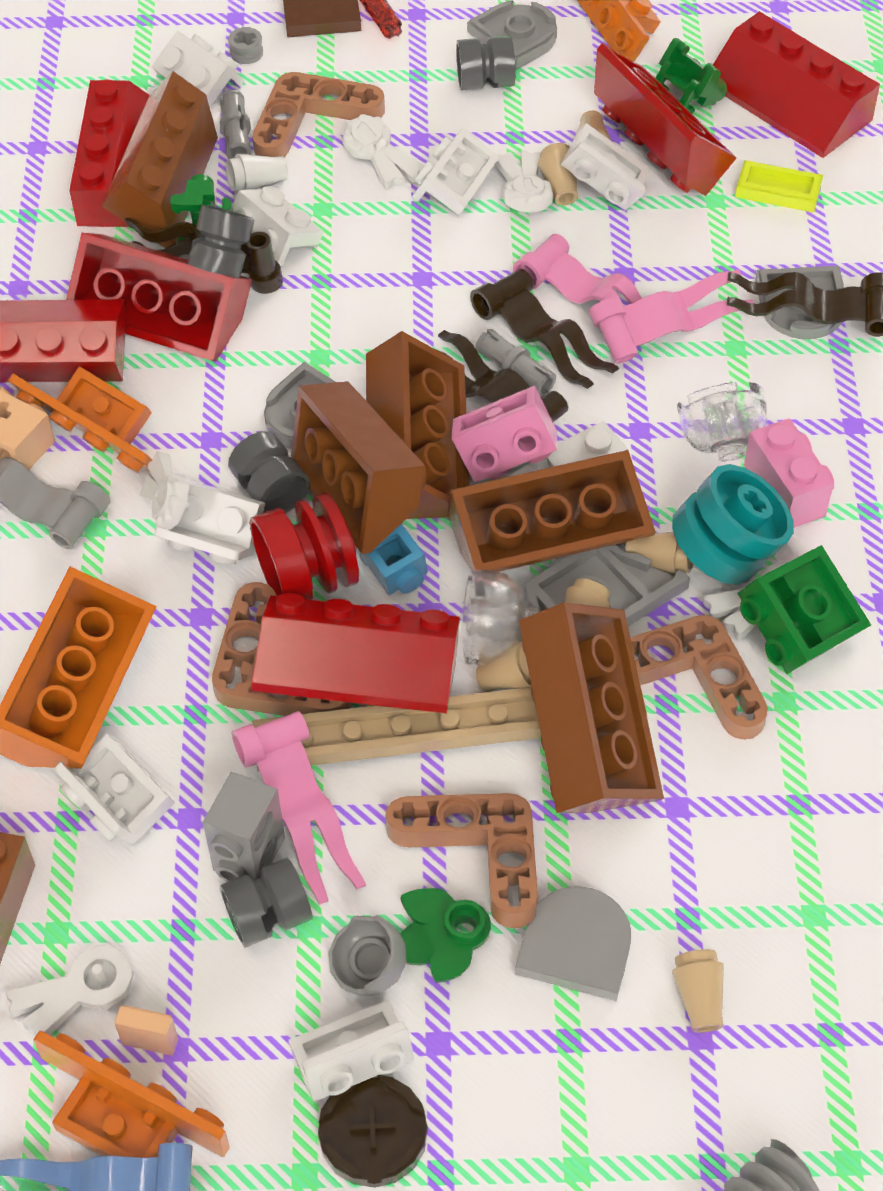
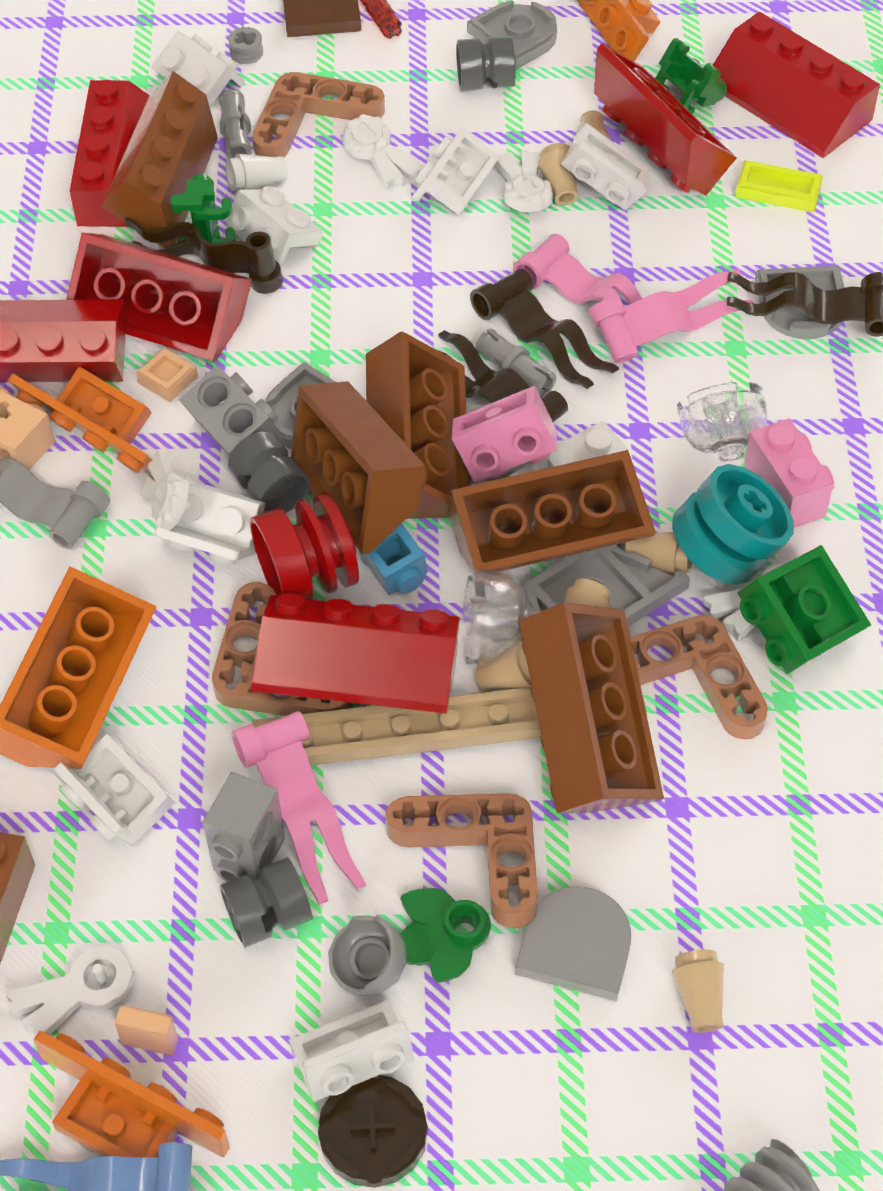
(167, 374): none -> light nougat tile
(220, 241): dark grey wheel -> none
(238, 411): none -> light grey brick

